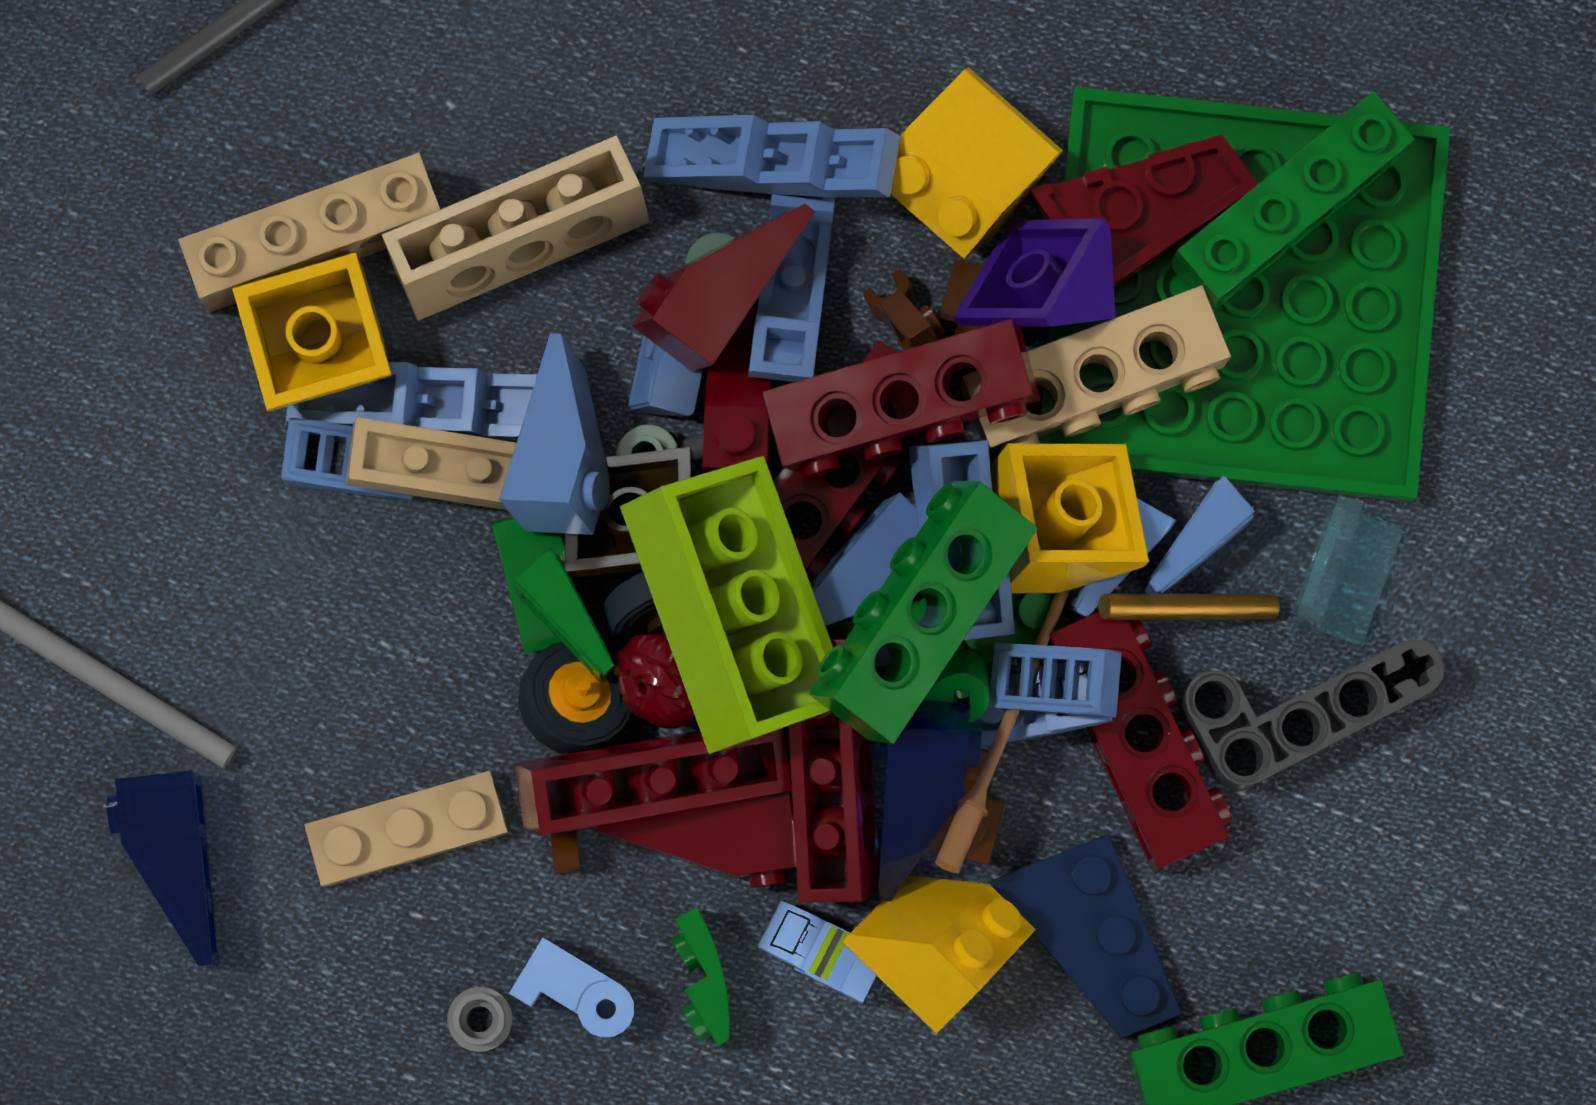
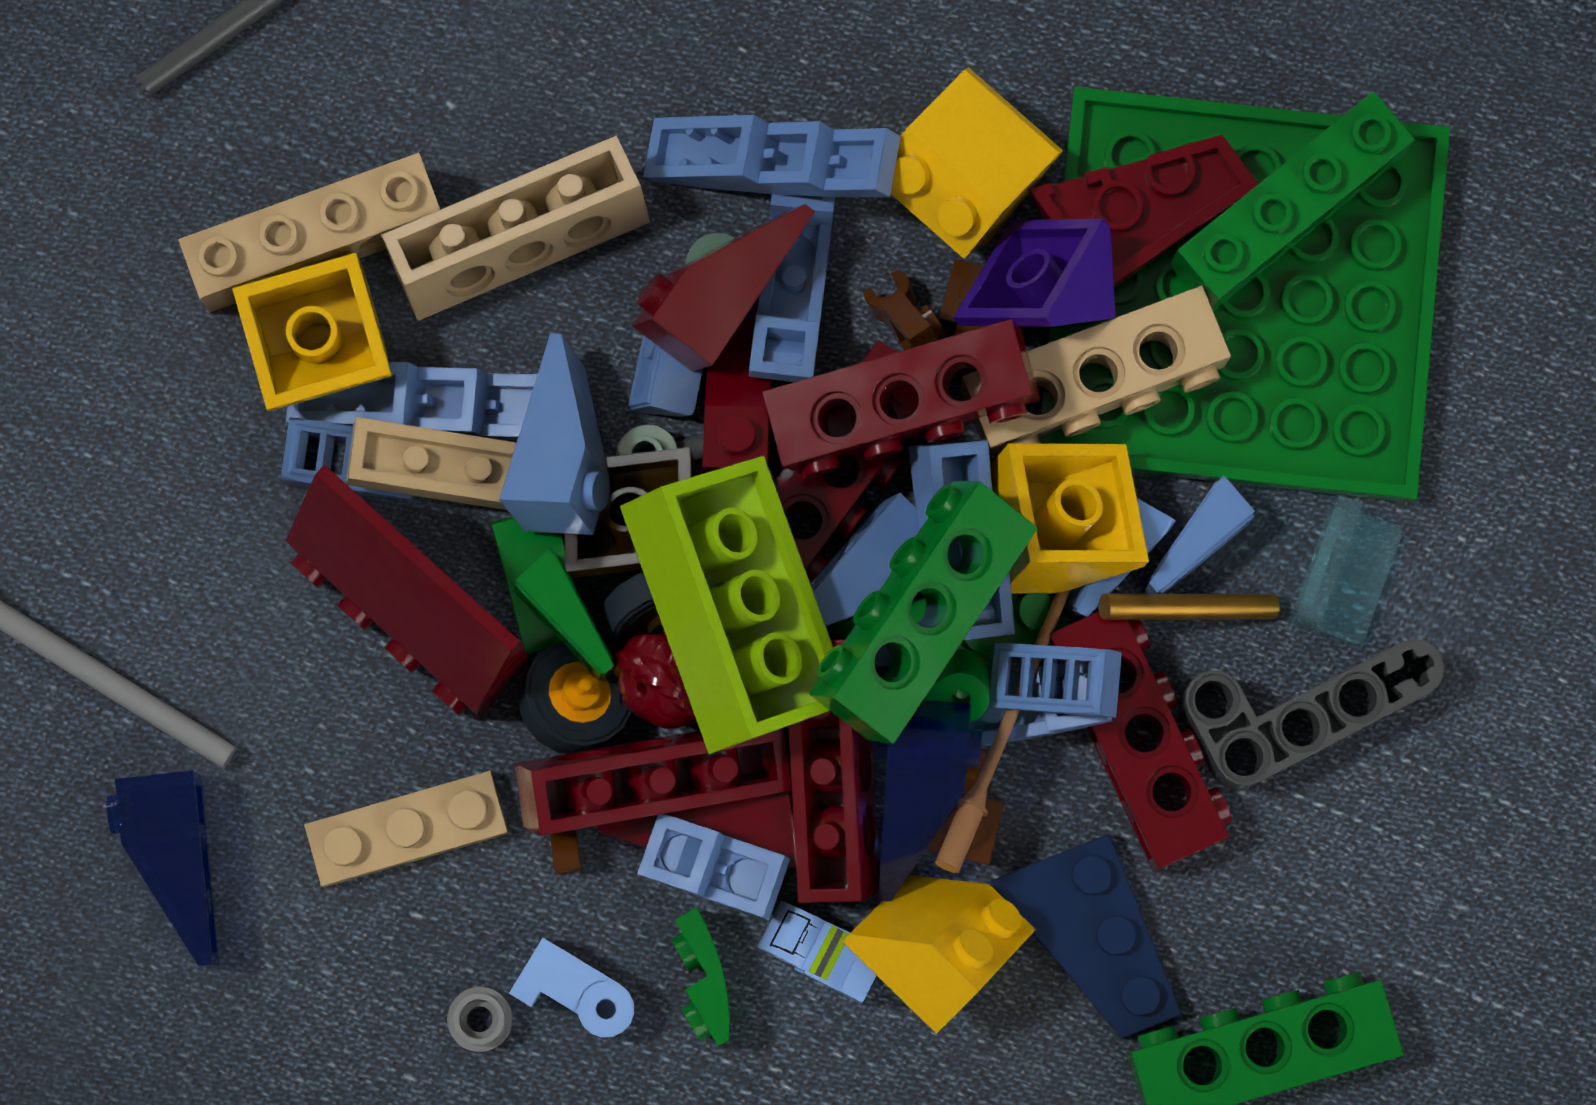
(404, 595): none -> dark red slope
(713, 866): none -> medium blue slope

